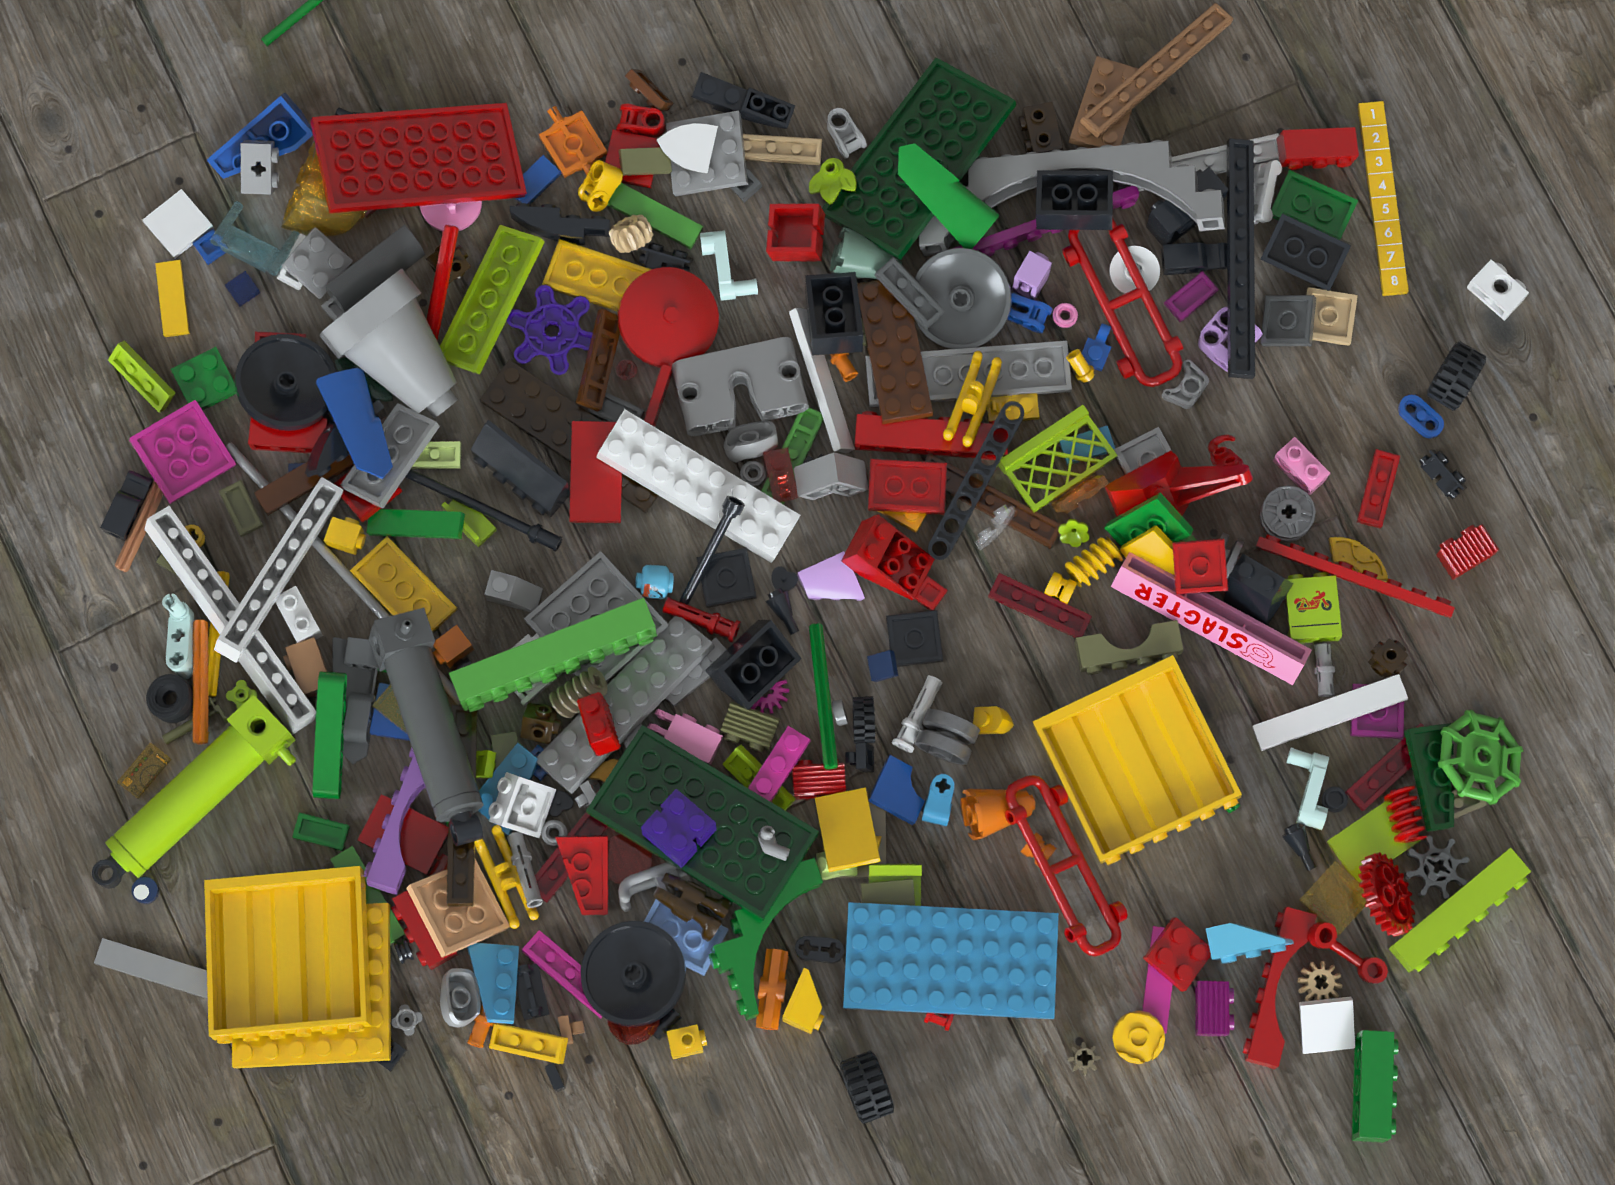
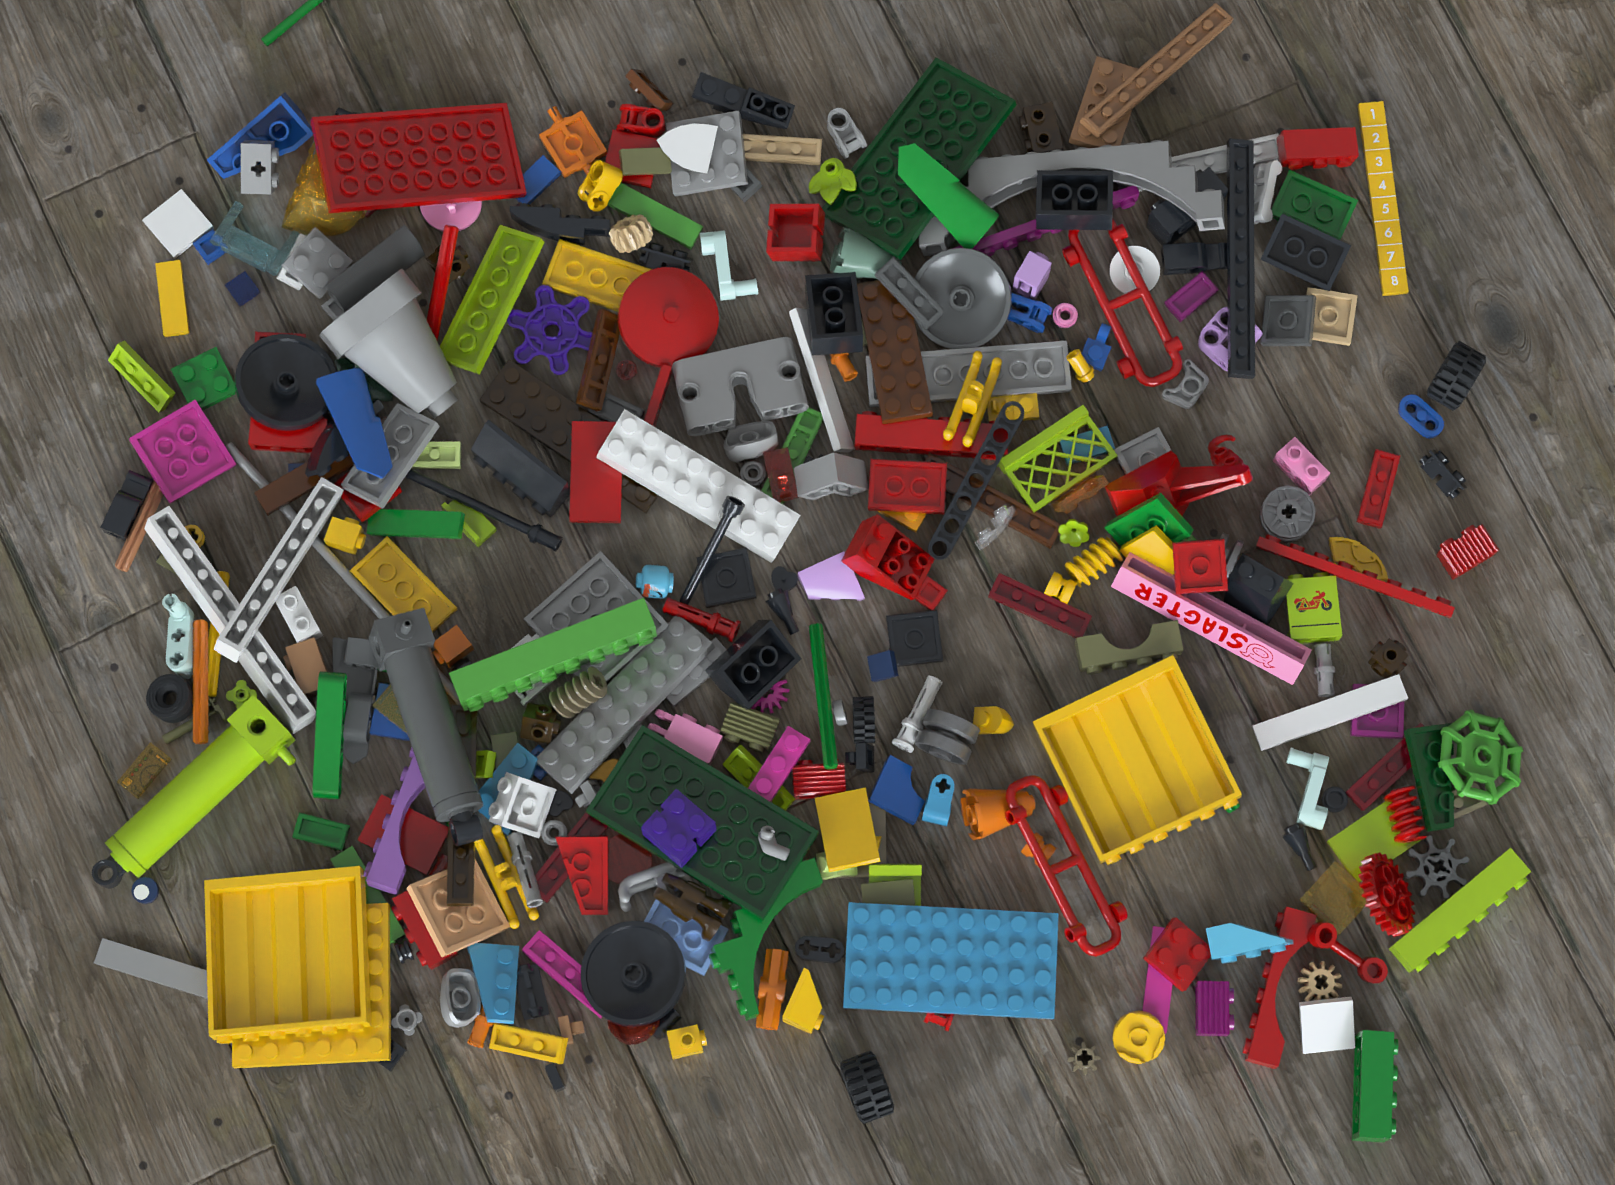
(241, 508): olive tile -> none
(512, 591): light grey slope -> none
(598, 724): red brick -> none
(1501, 303): white brick -> none

